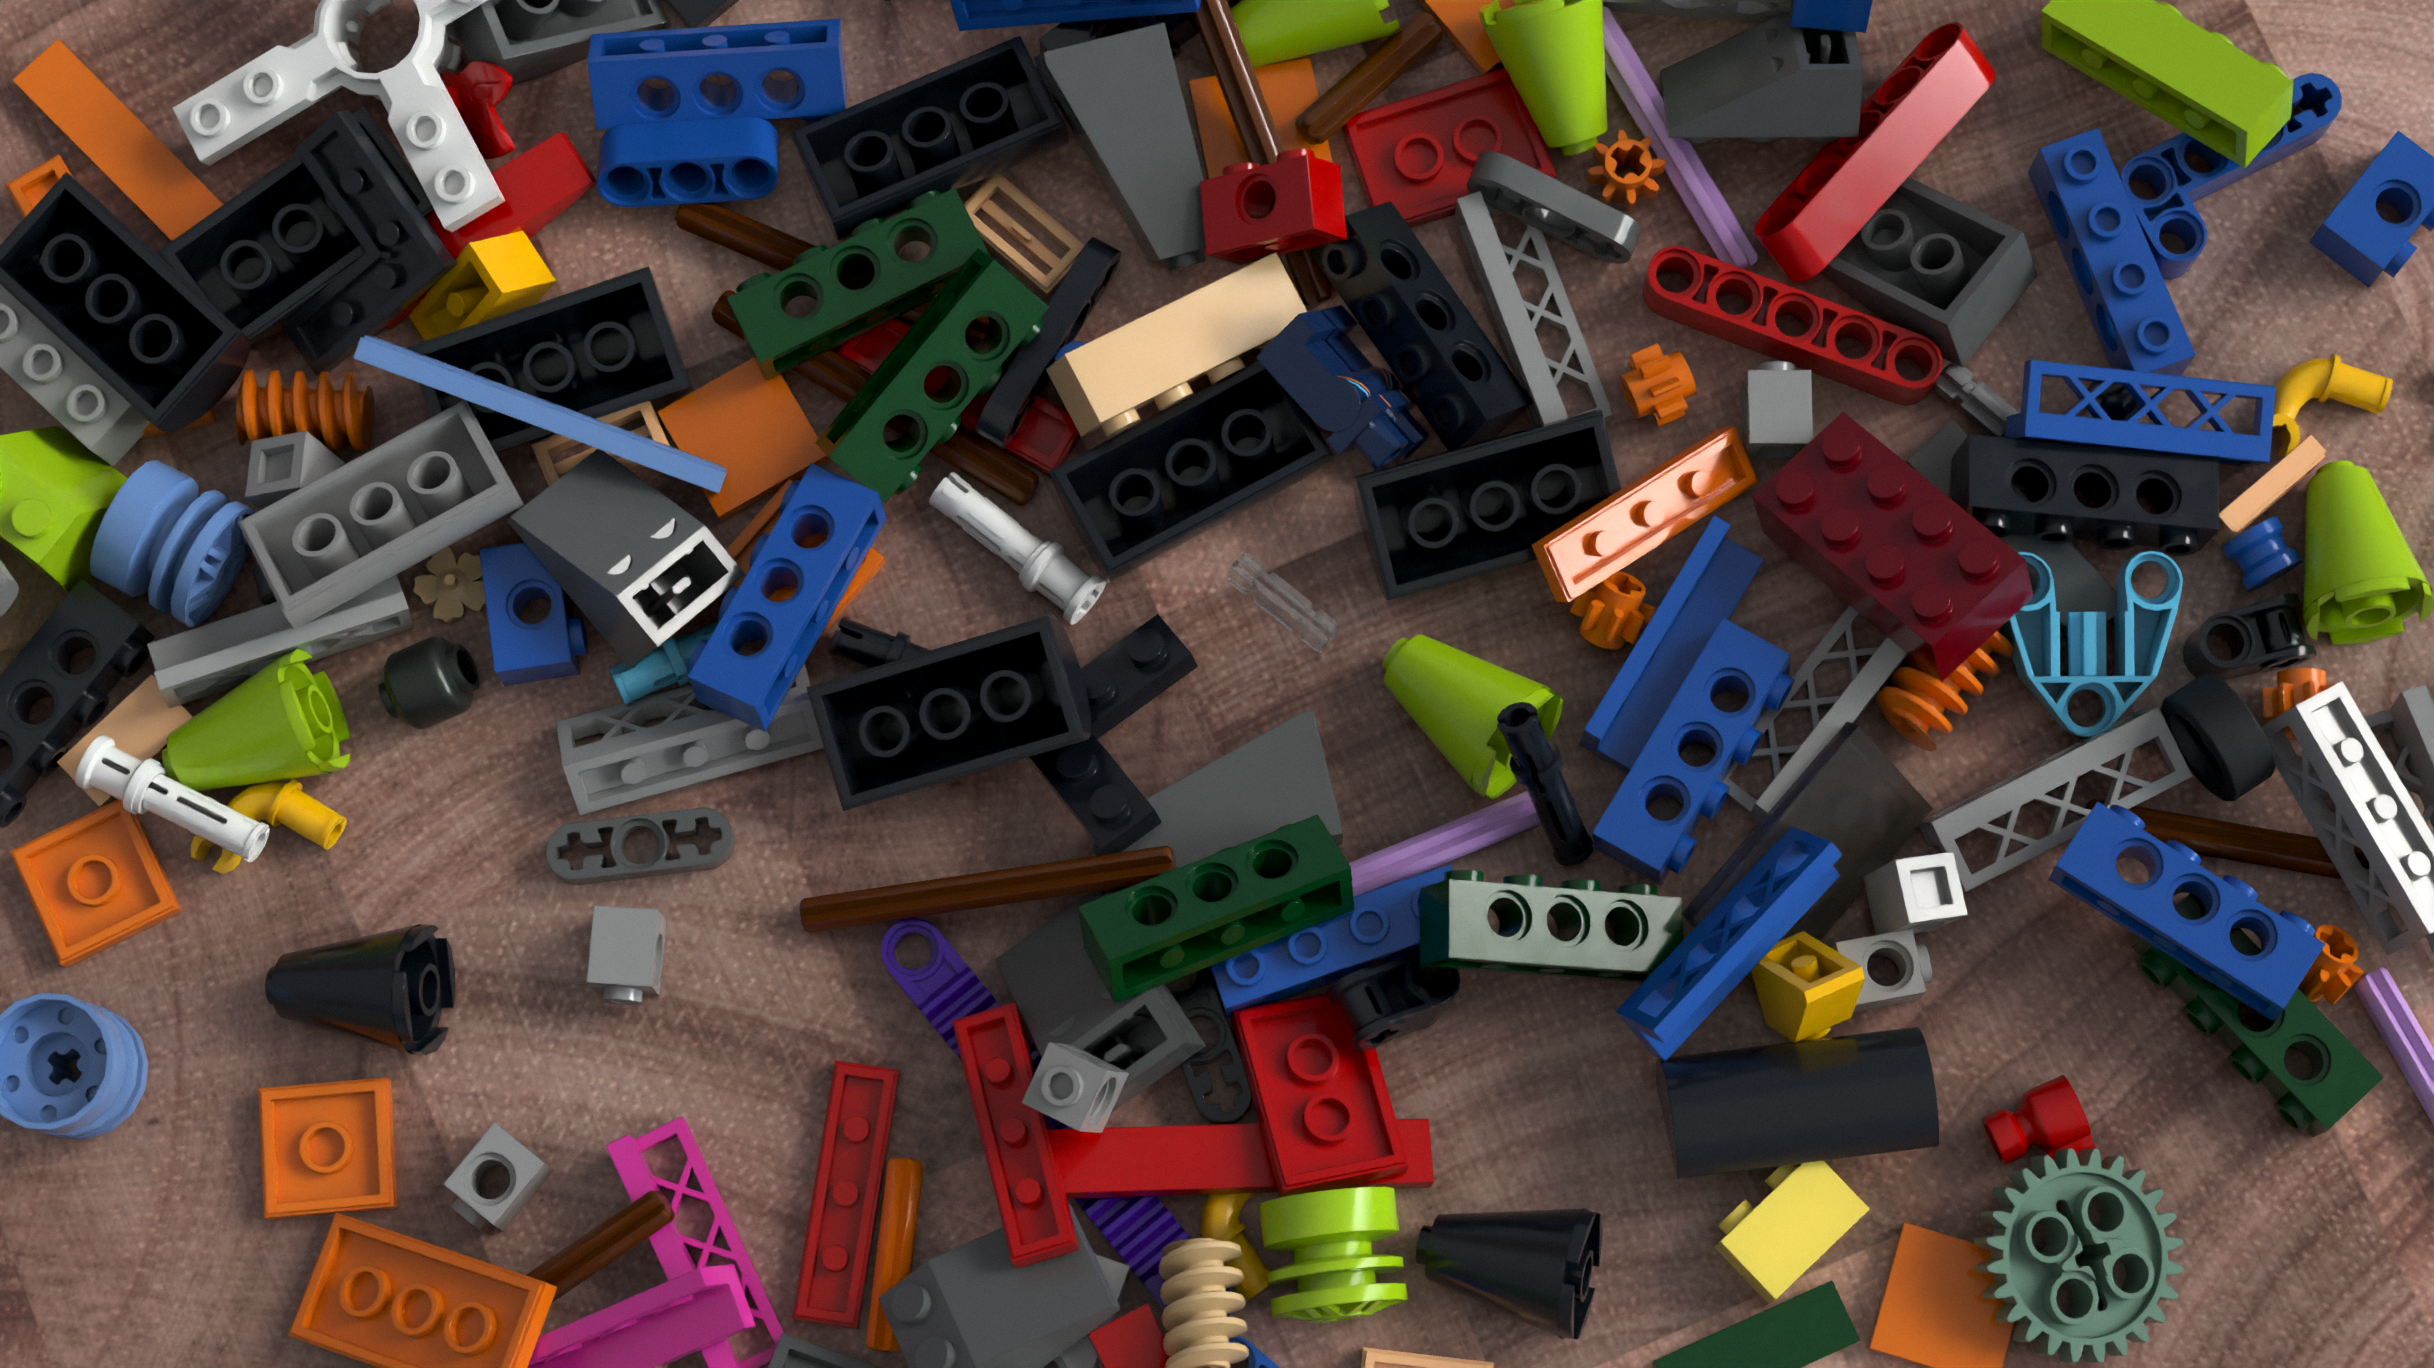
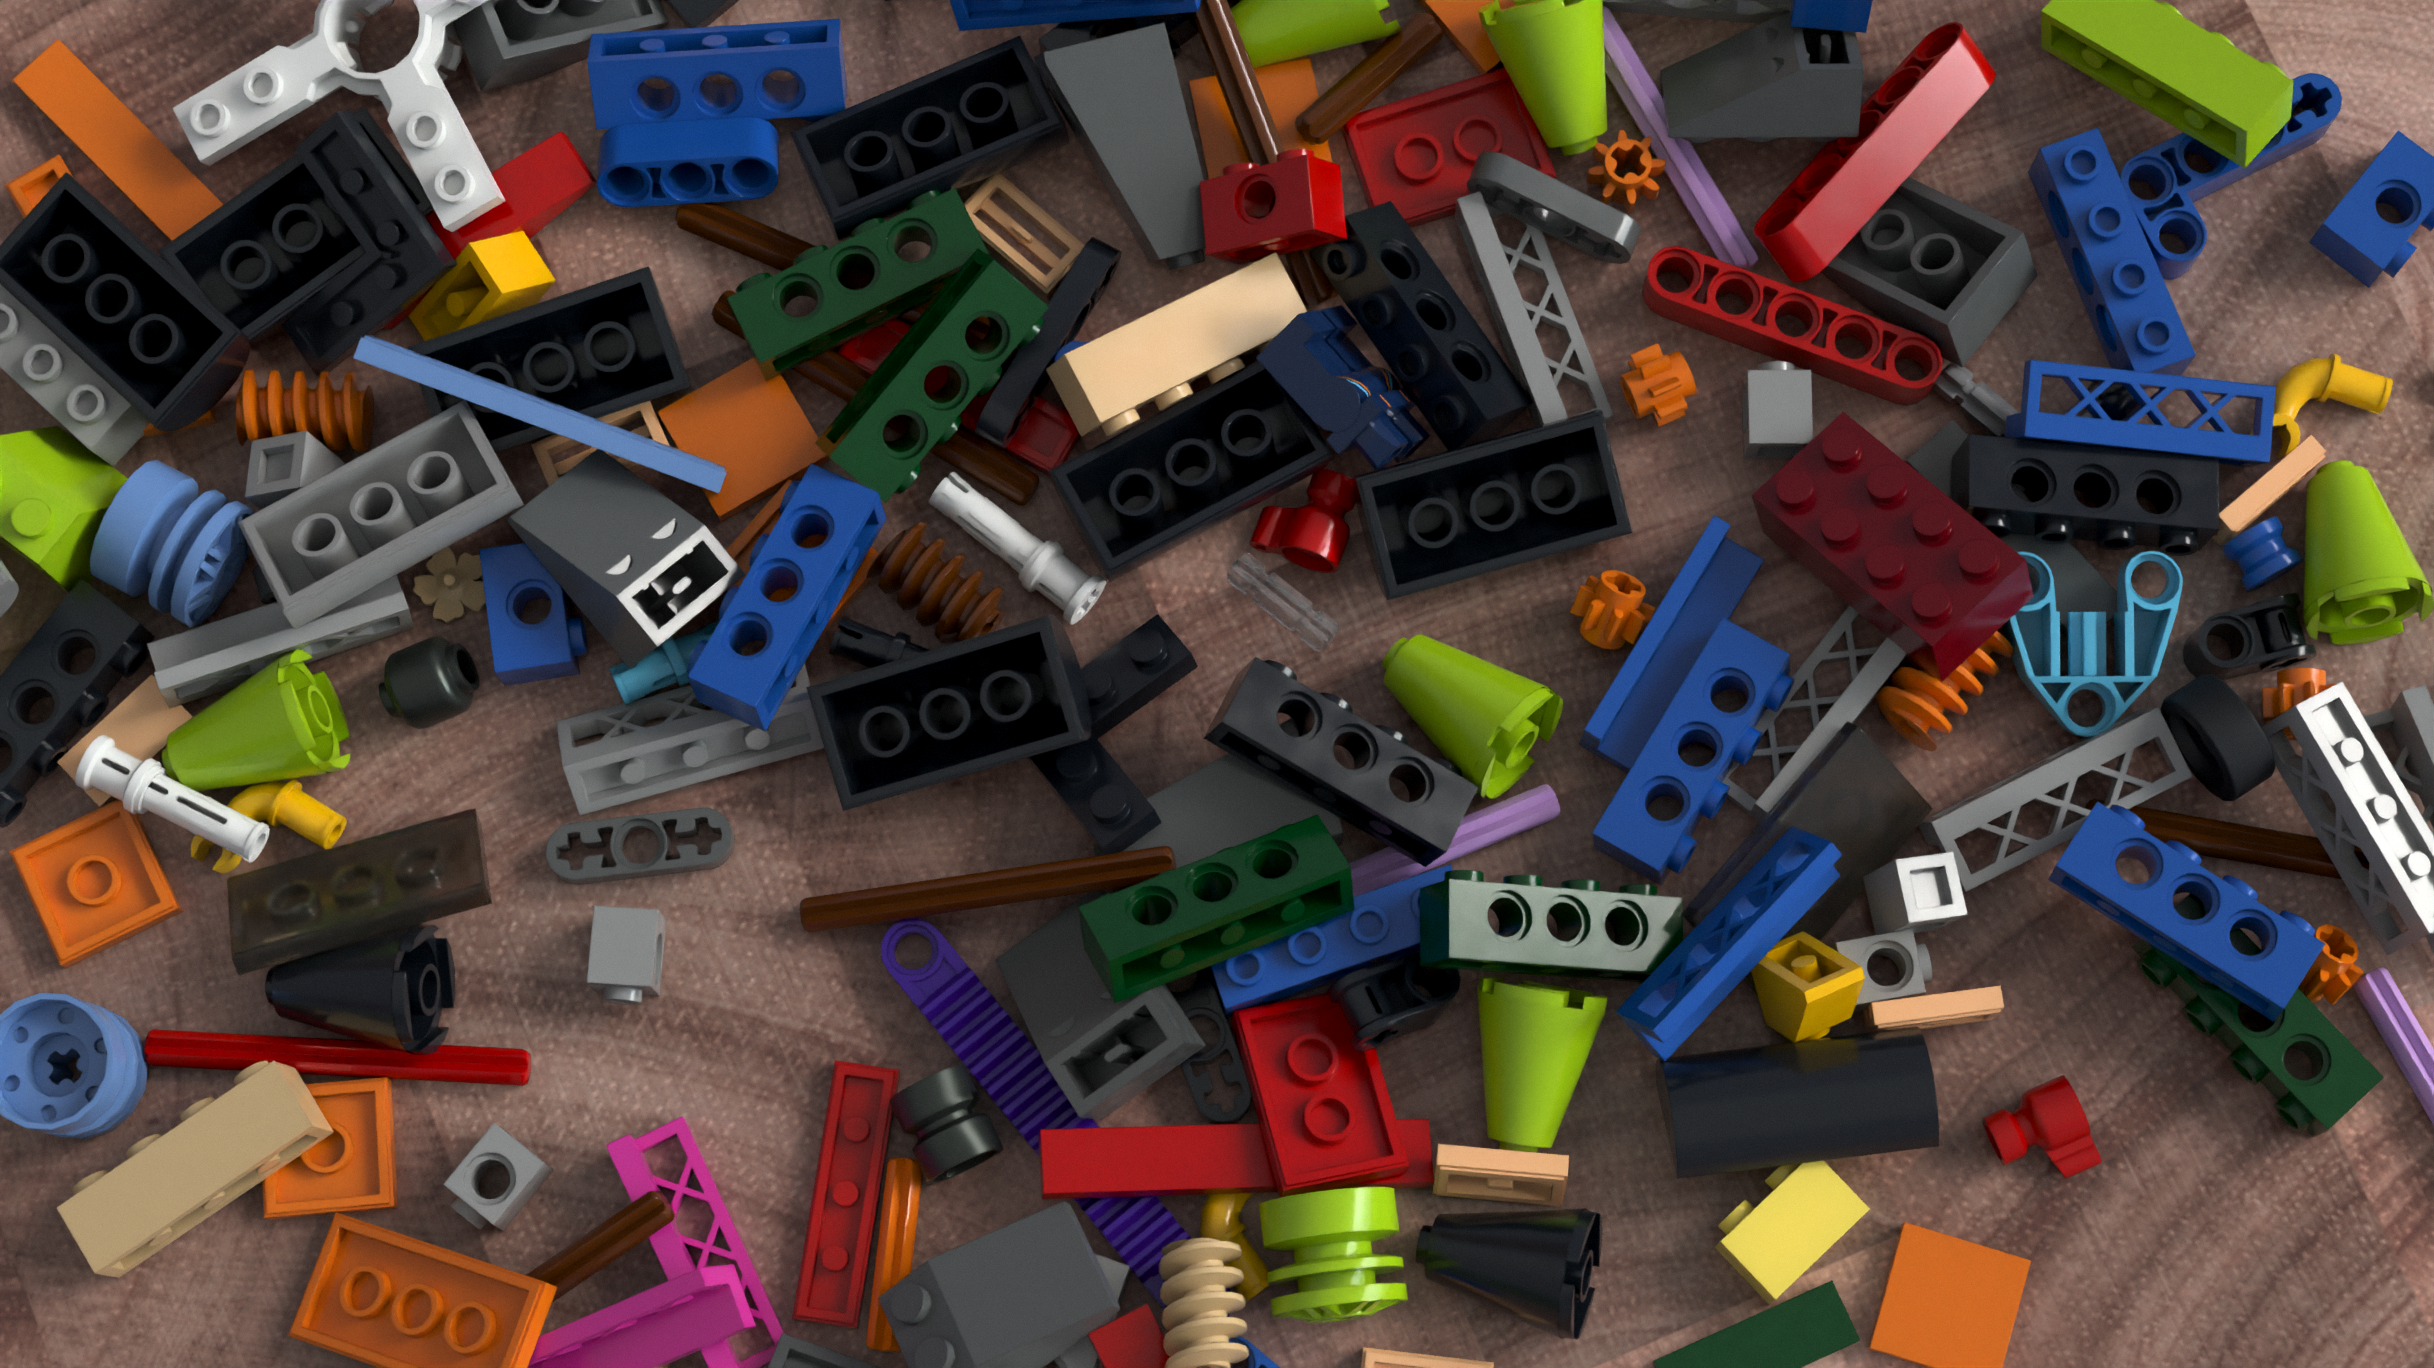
(193, 1168): none -> tan brick
(337, 1057): none -> red axle
(357, 891): none -> clear smoke tile
(475, 95): red plate -> none
(936, 587): none -> reddish brown piece
(945, 1122): none -> pearl dark grey wheel
(1015, 1136): red tile -> none
(1075, 1087): light grey brick -> none
(1306, 764): none -> black brick
(1313, 533): none -> red piece
(1500, 1175): none -> light nougat tile
(1533, 1056): none -> lime cone
(1538, 767): black pin -> none
(1645, 514): orange tile -> none
(1935, 1010): none -> light nougat tile
(2031, 1279): sand green gear -> none

